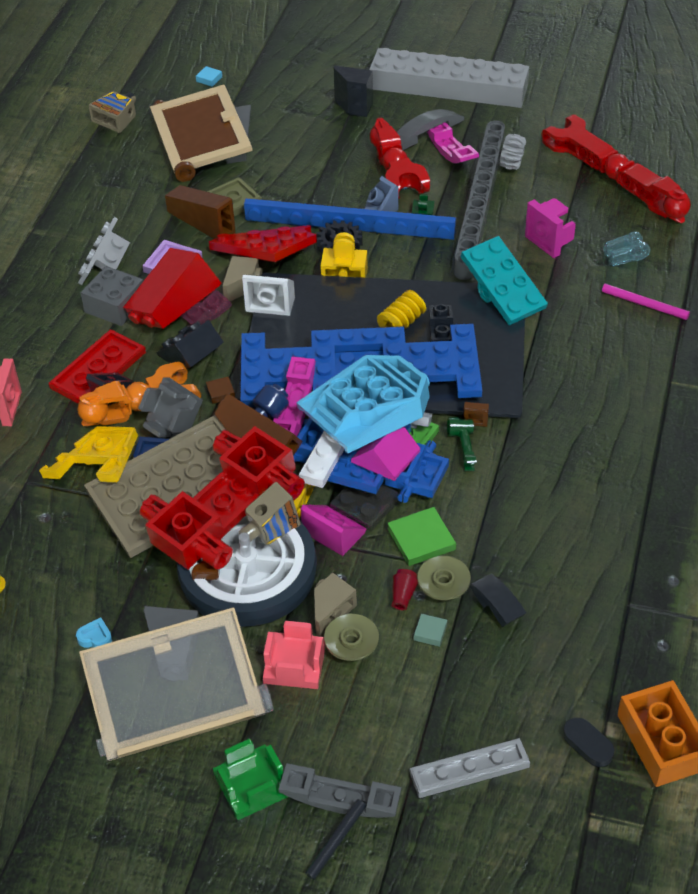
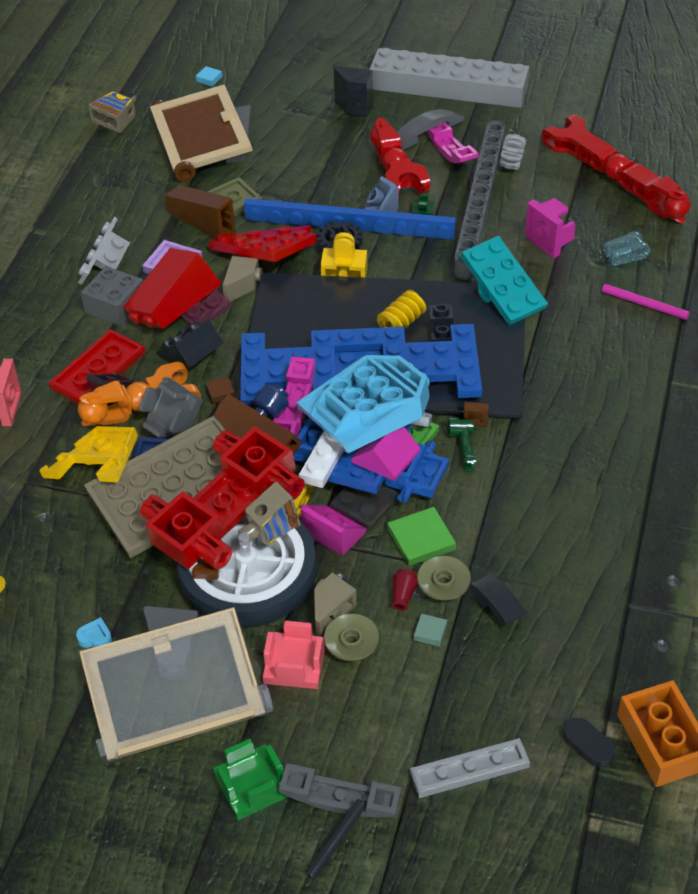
(268, 295): white slope -> none

